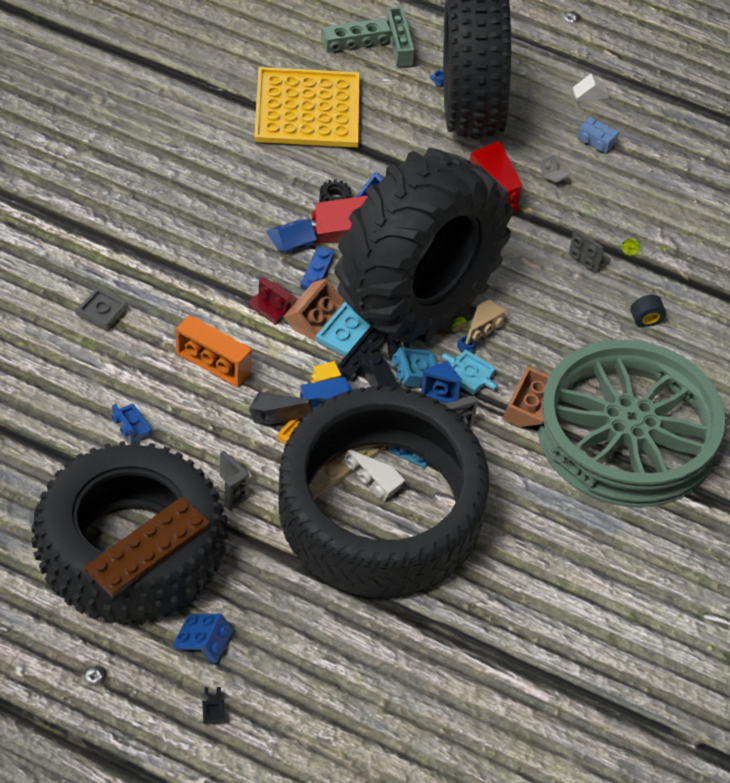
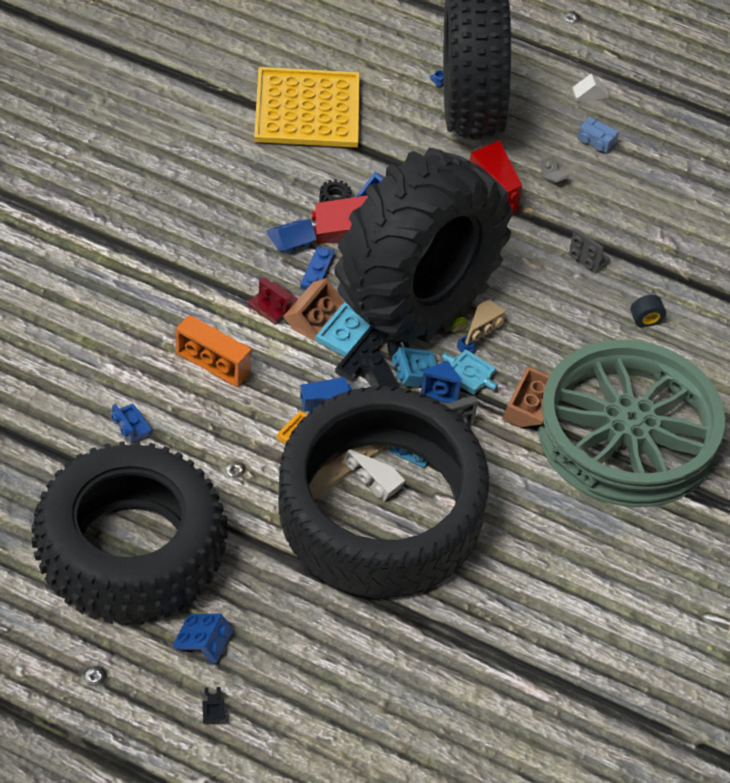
(101, 308): dark grey plate -> none
(147, 547): reddish brown plate -> none
(235, 479): dark grey bracket -> none
(278, 408): black slope -> none
(325, 372): yellow brick -> none
(355, 35): sand green brick -> none
(400, 36): sand green brick -> none
(630, 247): clear neon green tile -> none

